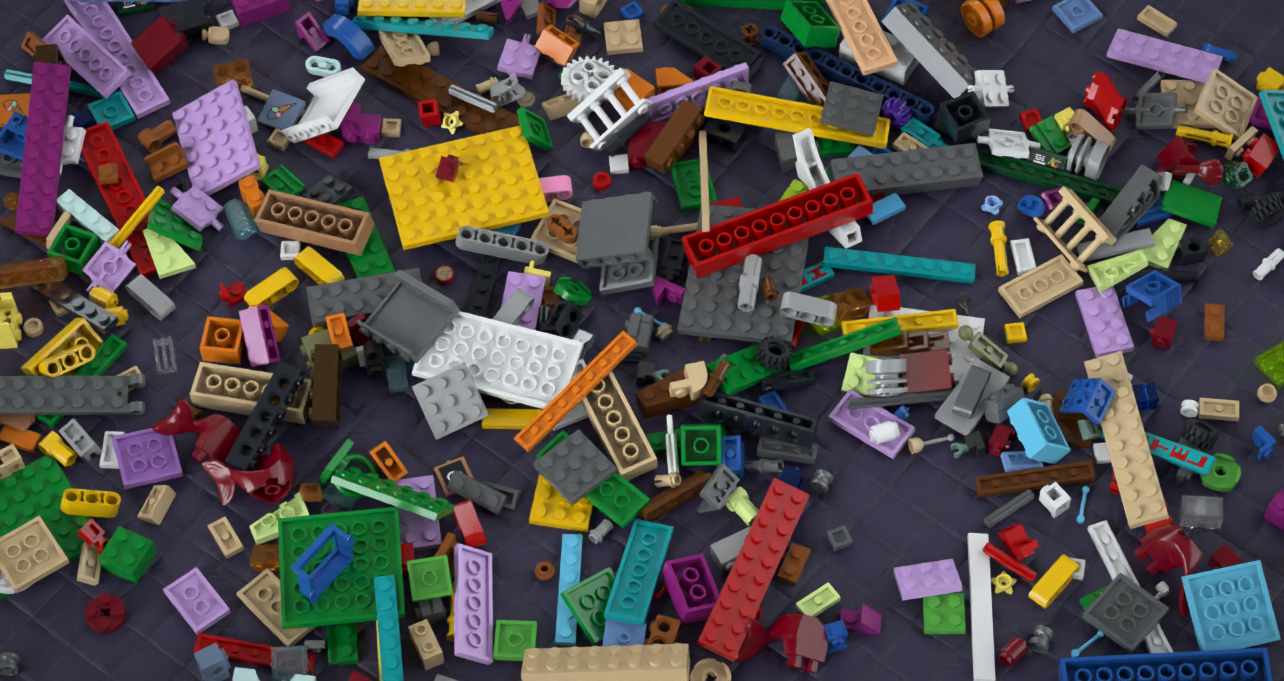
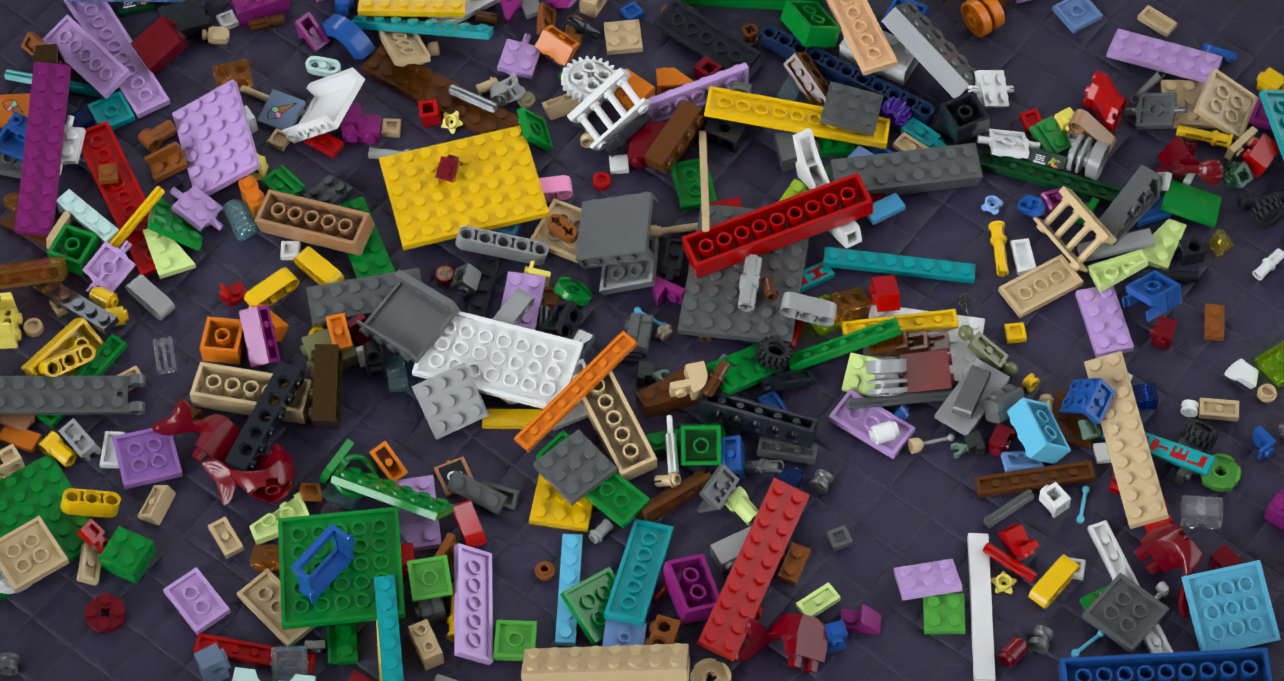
(266, 22): none -> reddish brown axle
(466, 279): none -> dark grey brick
(1243, 373): none -> white tile

